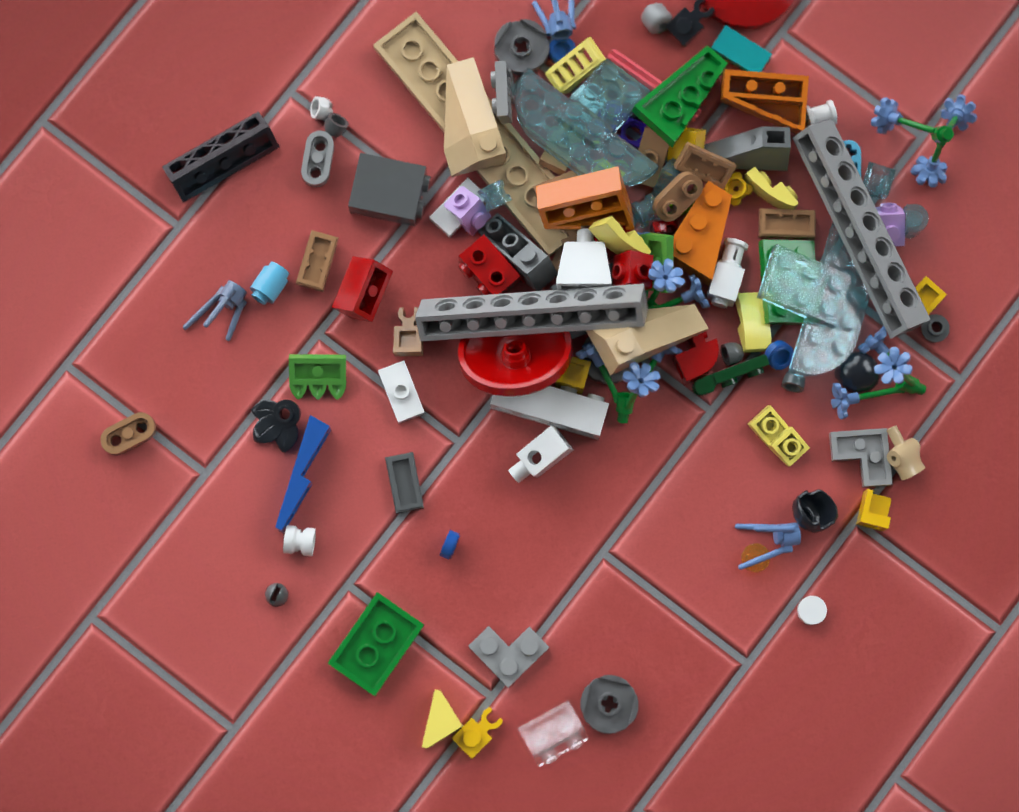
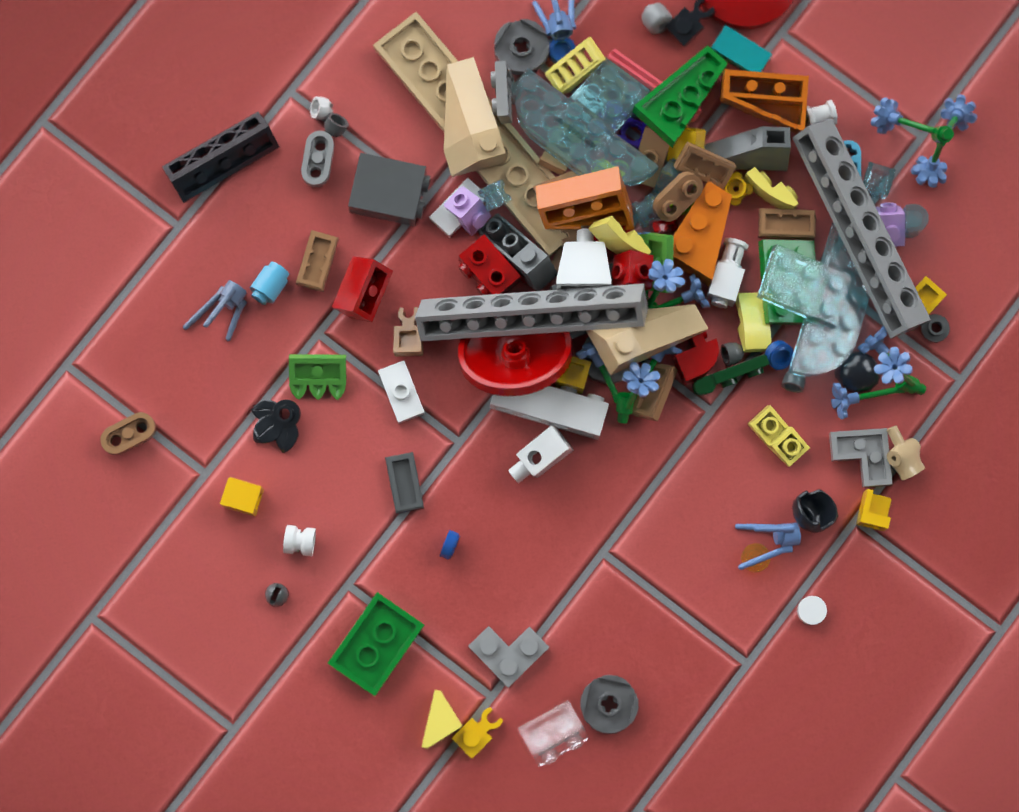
(242, 496): none -> yellow panel
(299, 486): blue slope -> none
(652, 405): none -> medium nougat plate

